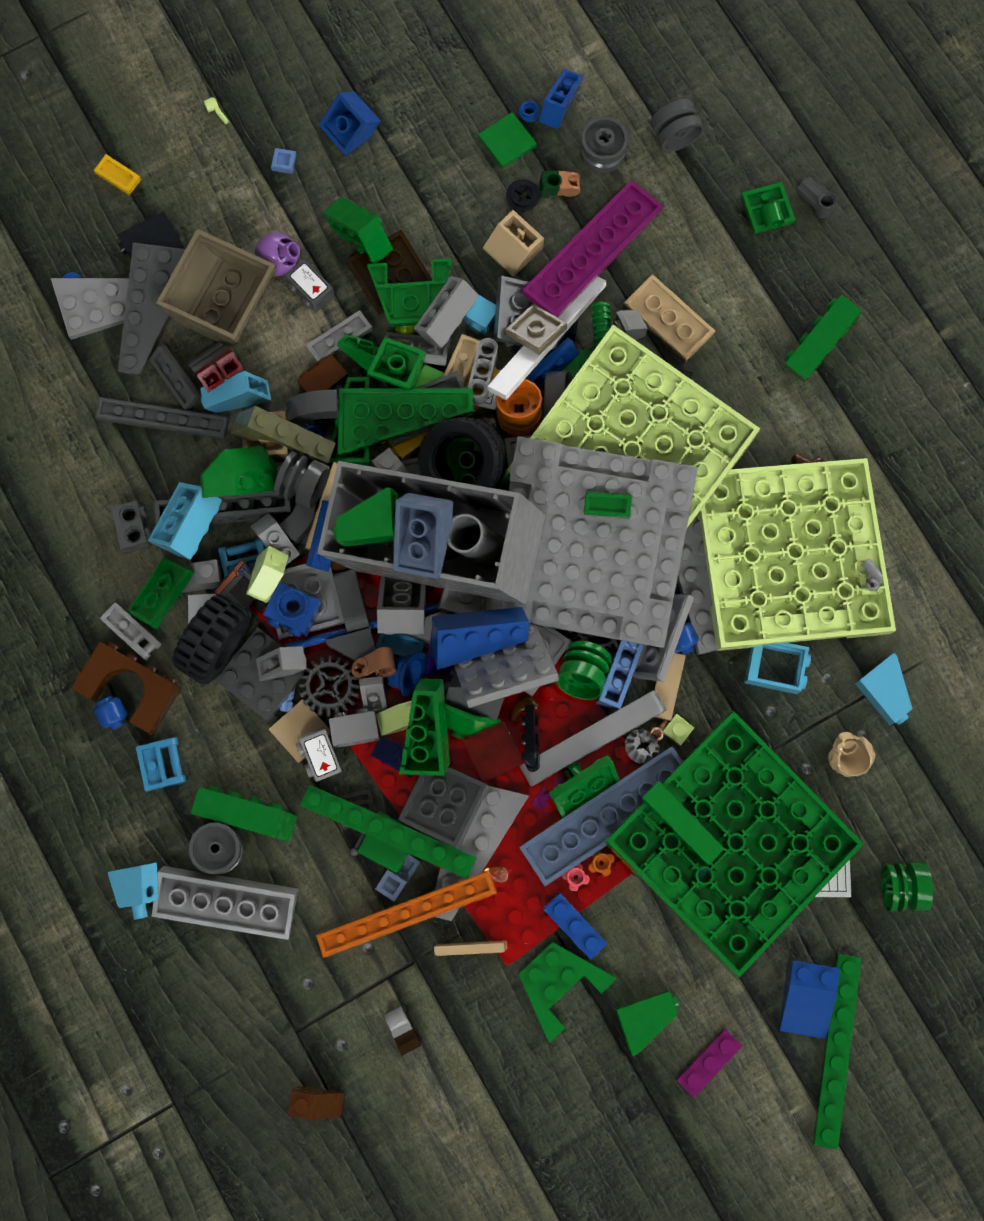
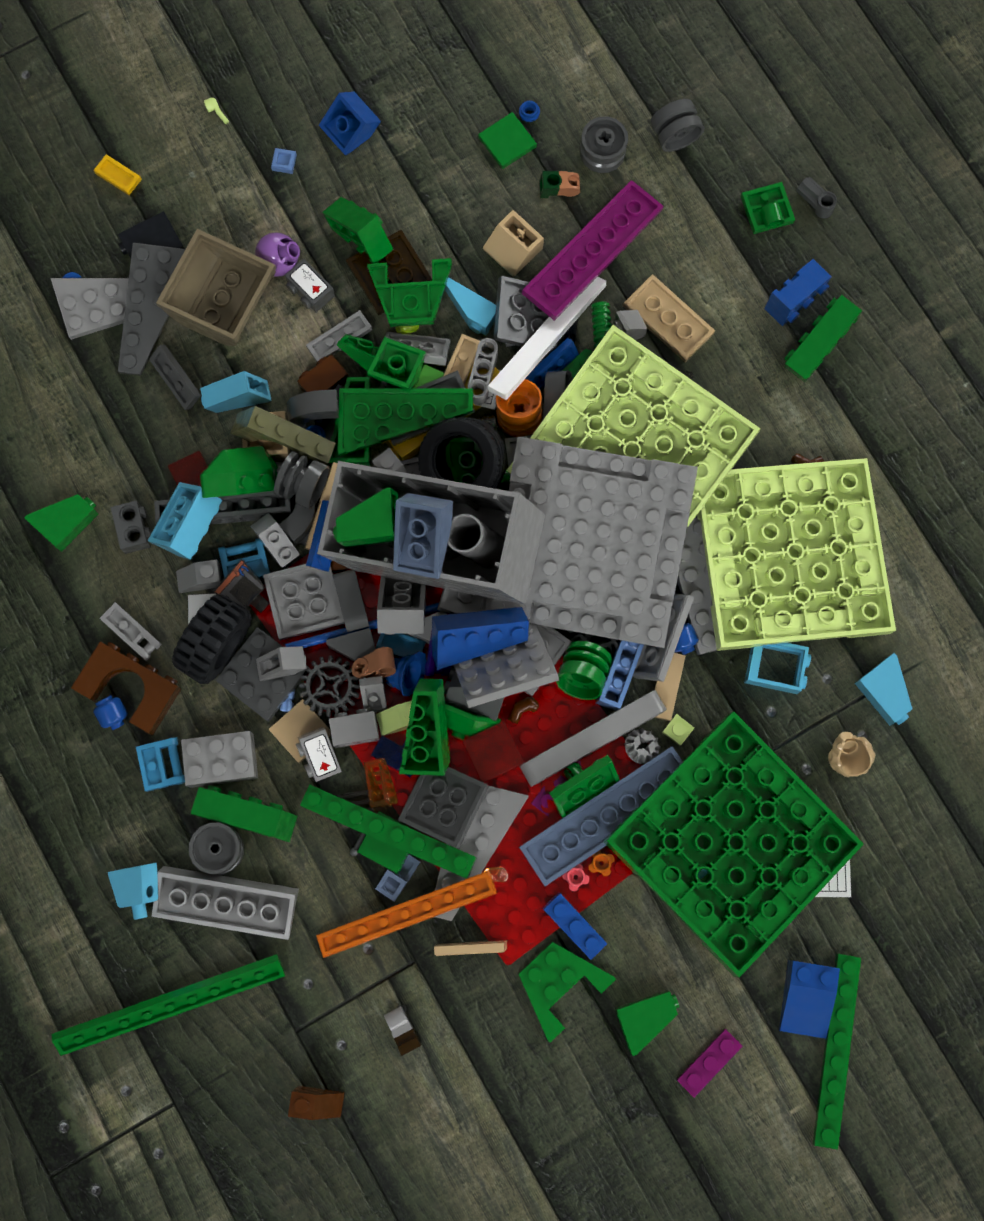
(63, 520): none -> green slope
(160, 592): green tile -> none
(162, 418): dark grey tile -> none
(168, 1005): none -> green plate
(188, 469): none -> clear red piece
(213, 361): dark red hips -> none
(219, 759): none -> light grey brick
(267, 573): yellowish green slope -> none
(297, 623): blue brick -> none
(372, 784): none -> clear orange slope
(446, 311): light grey brick -> none
(520, 187): black gear -> none
(530, 739): black plate -> none
(536, 329): dark tan plate -> none
(560, 99): blue slope -> none
(607, 505): green tile -> none
(658, 731): medium nougat hand -> none
(682, 823): green tile -> none
(798, 293): none -> blue wedge
(874, 575): light grey arm -> none
(906, 887): green wheel -> none

